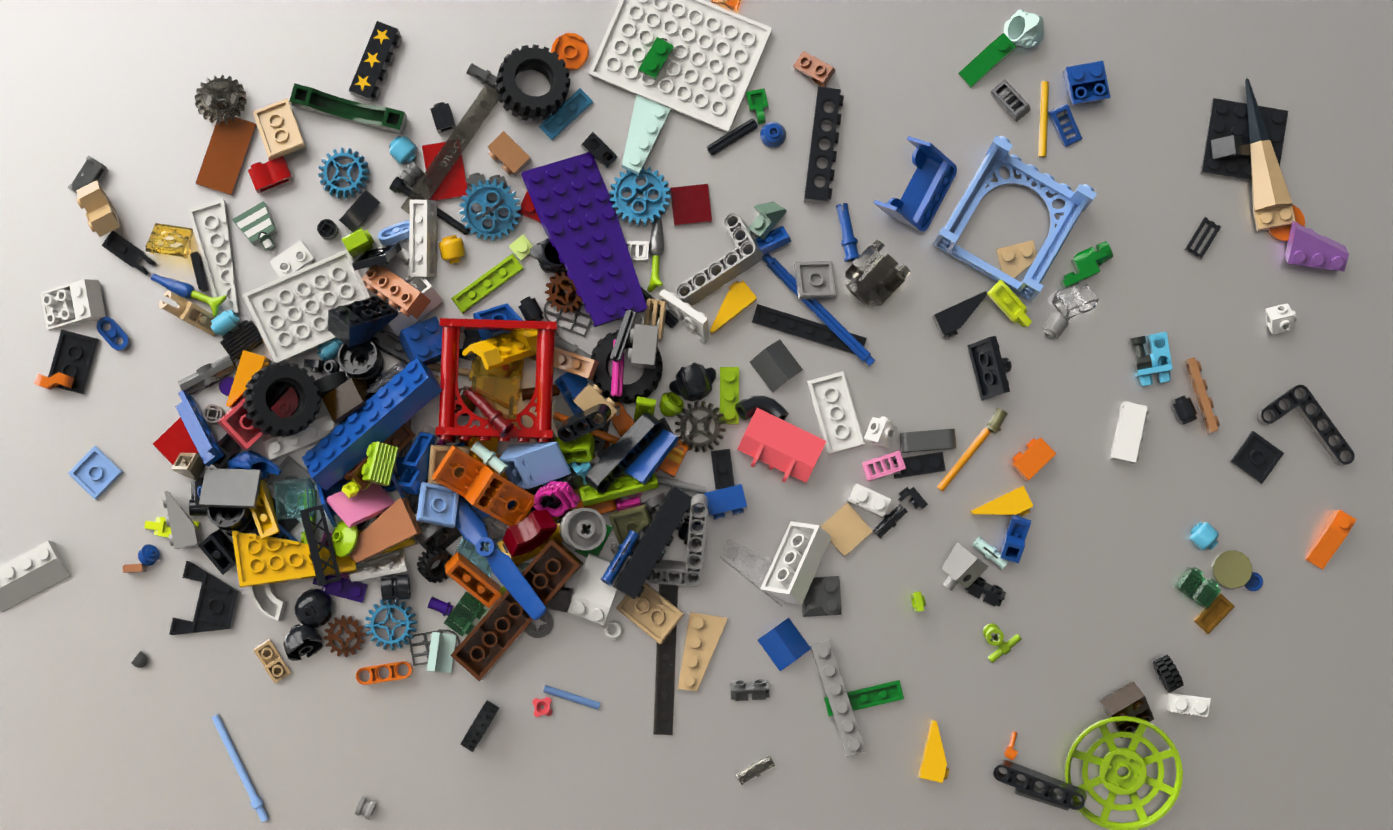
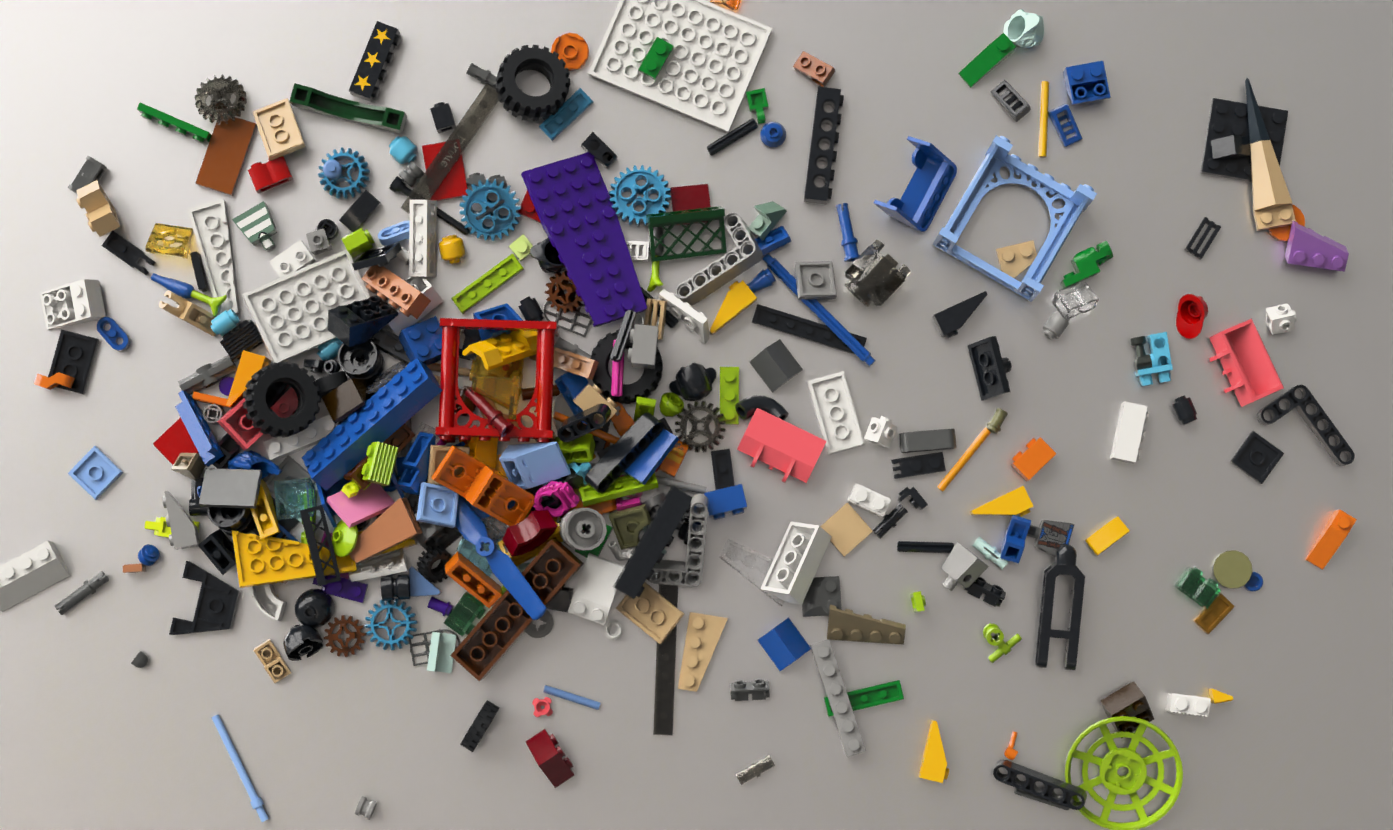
(88, 588): none -> dark grey pin
(181, 126): none -> green plate
(210, 399): none -> orange tile
(318, 242): none -> light grey bracket
(332, 169): none -> medium blue piece
(375, 673): orange beam -> none
(420, 586): none -> medium blue slope
(489, 457): light aqua pin -> none
(509, 154): medium nougat brick -> none
(550, 757): none -> dark red brick
(609, 576): blue pin -> none
(644, 130): light aqua wing -> none
(683, 217): none -> dark green fence
(761, 280): none -> blue cone
(855, 627): none -> dark tan wing
(866, 465): bright pink slope -> none
(928, 547): none -> black axle
(1009, 303): neon yellow hinge -> none
(1050, 535): none -> torso
(1066, 565): none -> black piece
(1107, 535): none -> yellow slope
(1168, 673): black tyre -> none
(1191, 315): none -> red piece
(1204, 402): medium nougat plate -> none
(1204, 536): medium azure head -> none
(1219, 697): none -> yellow slope
(1245, 362): none -> coral piece

